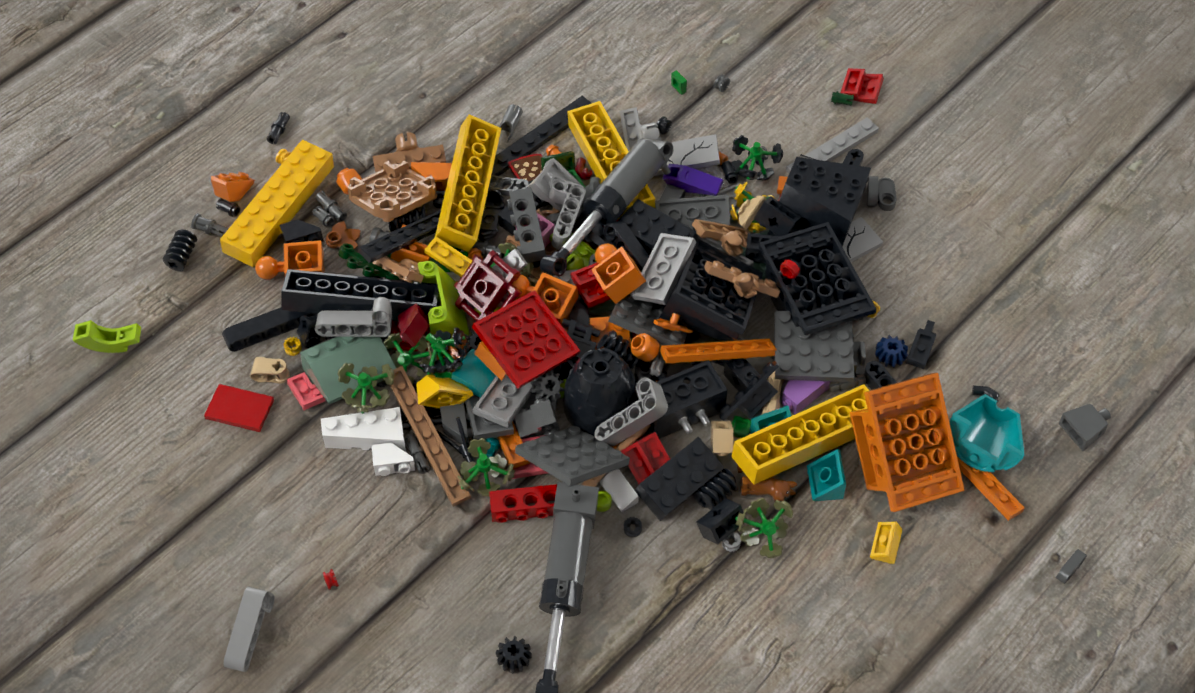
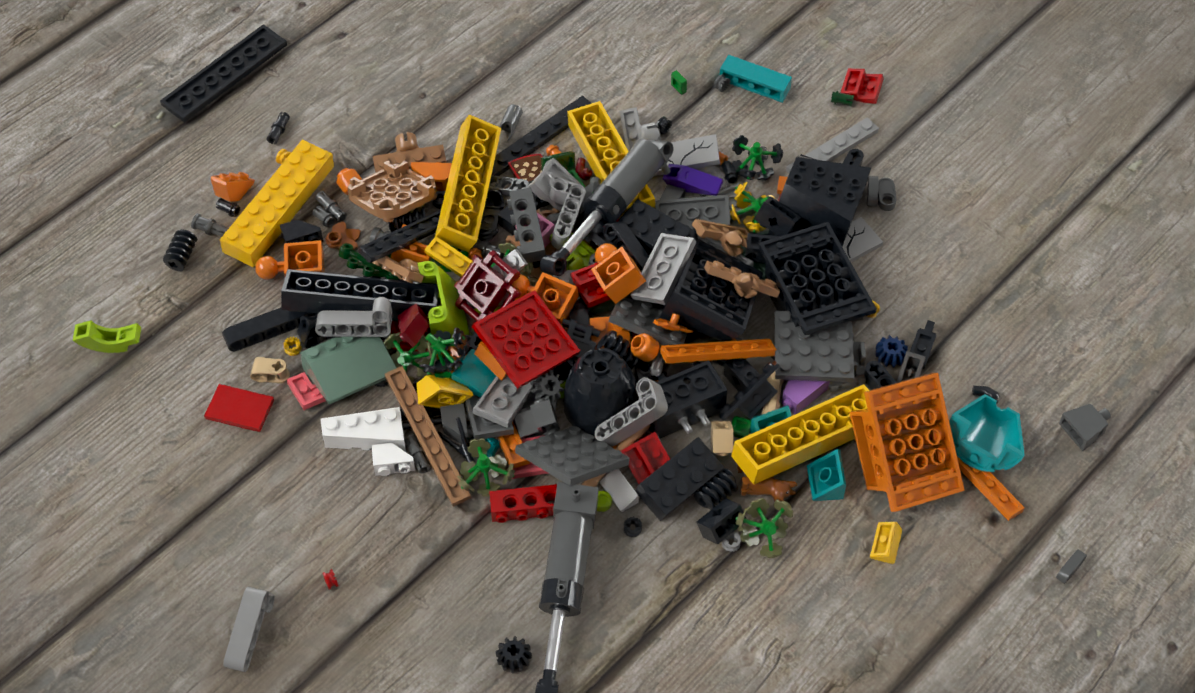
(223, 73): none -> black plate
(366, 380): olive plant -> none
(749, 210): tan tile -> none
(756, 78): none -> teal brick
(789, 269): red tile -> none
(911, 366): none -> dark grey slope

